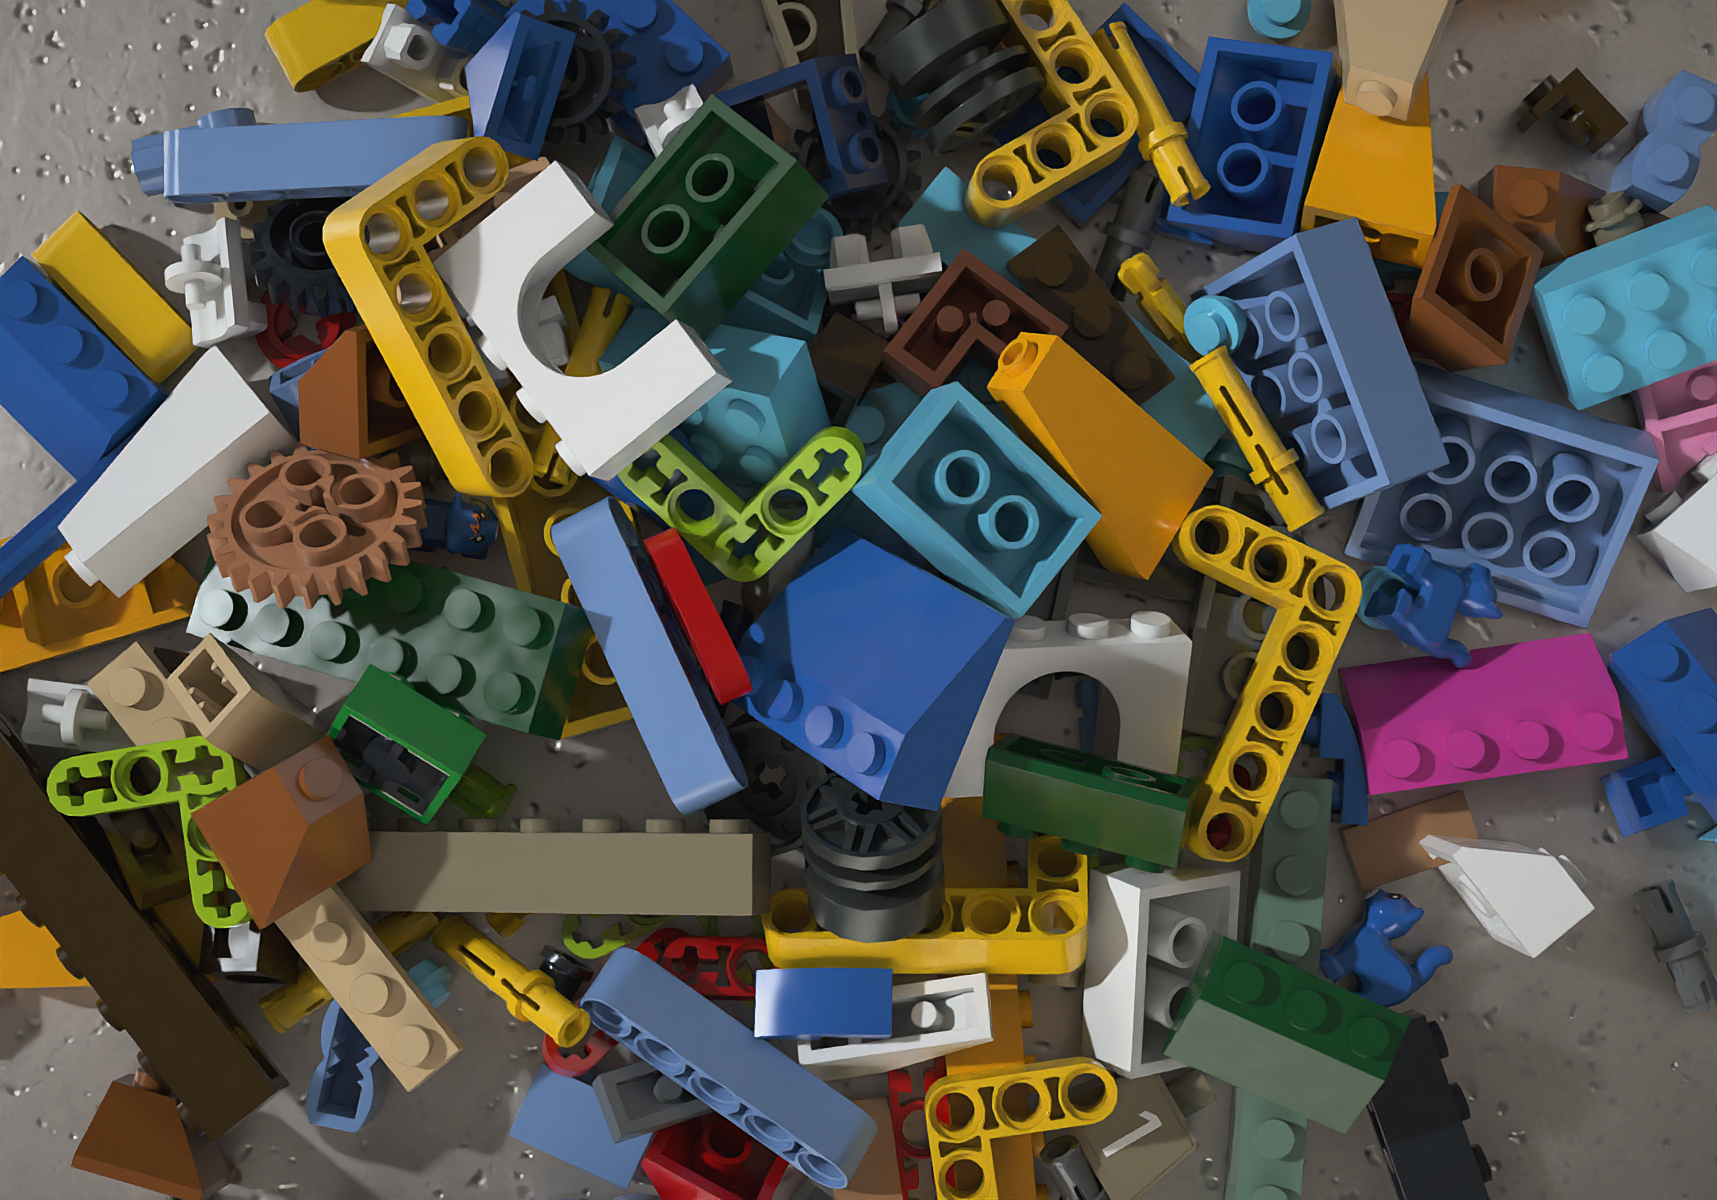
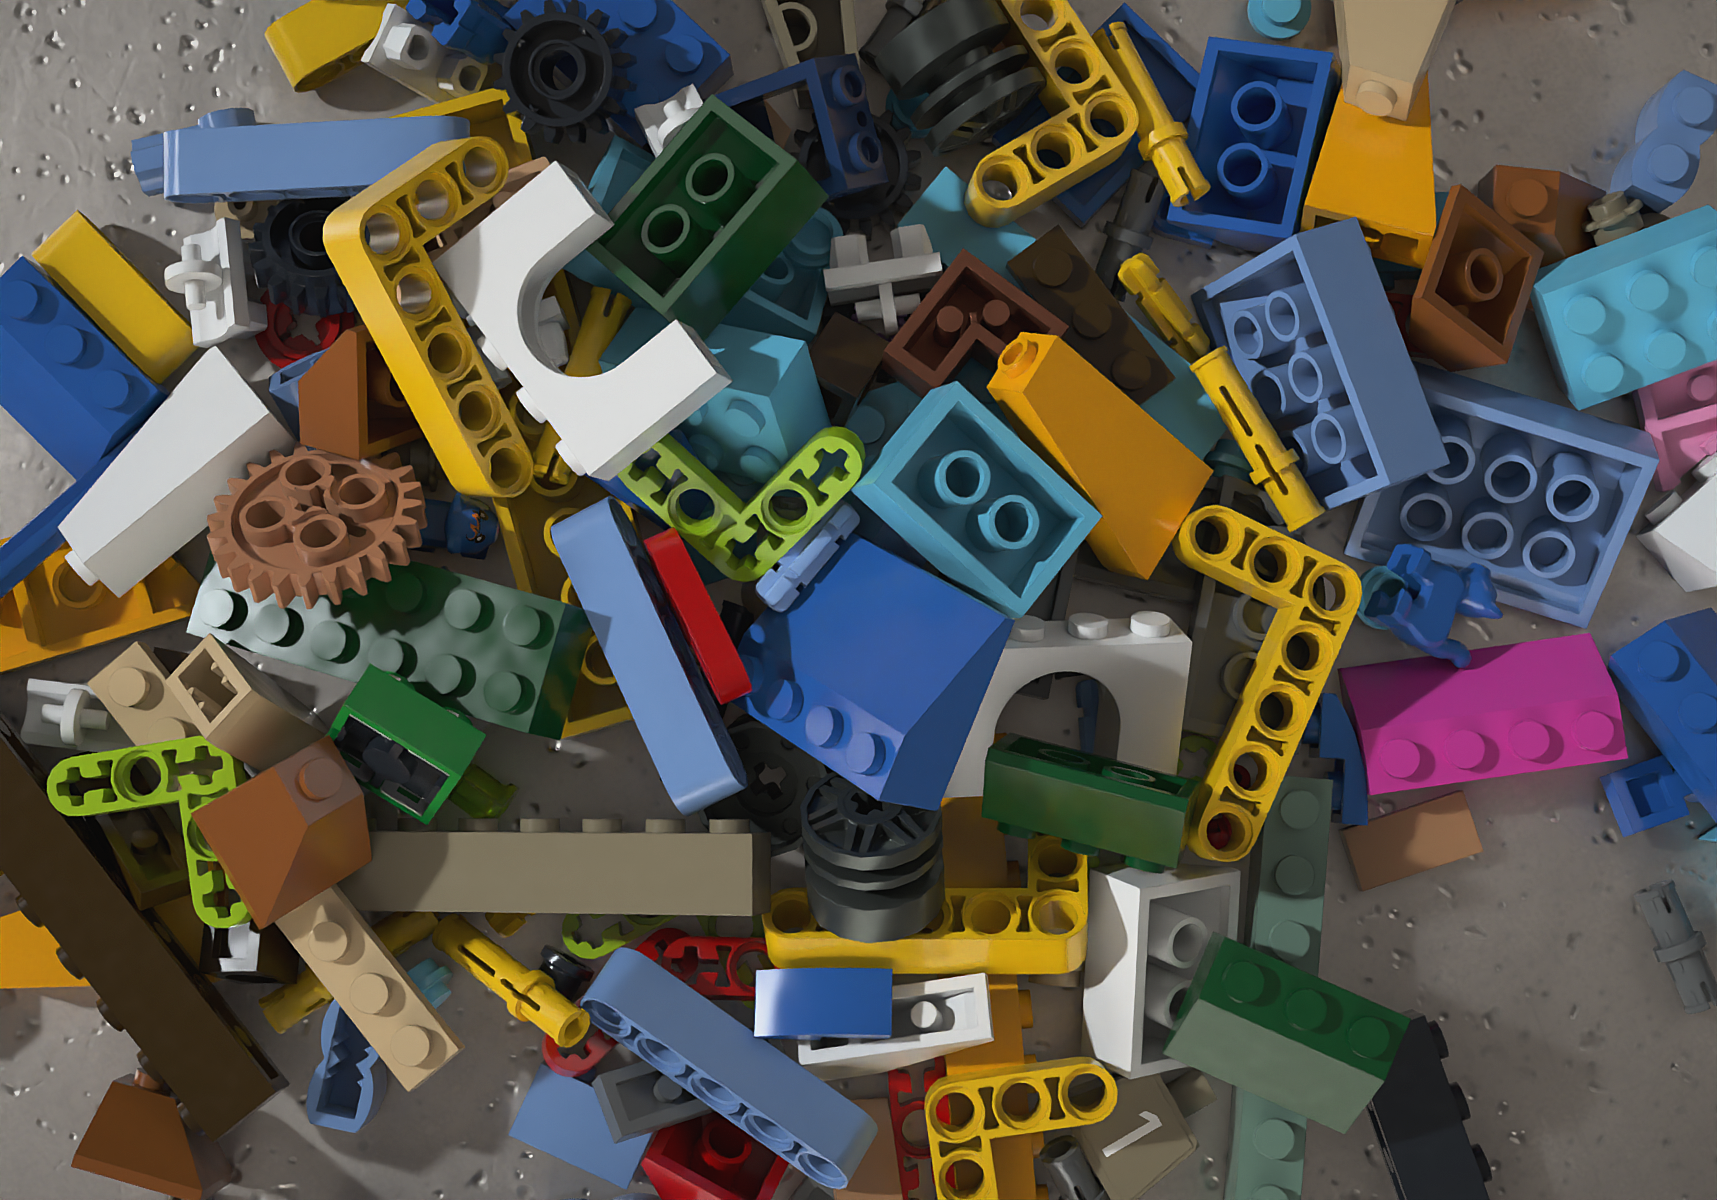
(518, 82): blue slope -> none
(806, 557): none -> light blue axle
(1214, 323): medium azure plate -> none
(1368, 951): blue animal -> none
(1513, 890): white slope -> none
(1581, 110): dark brown bracket -> none

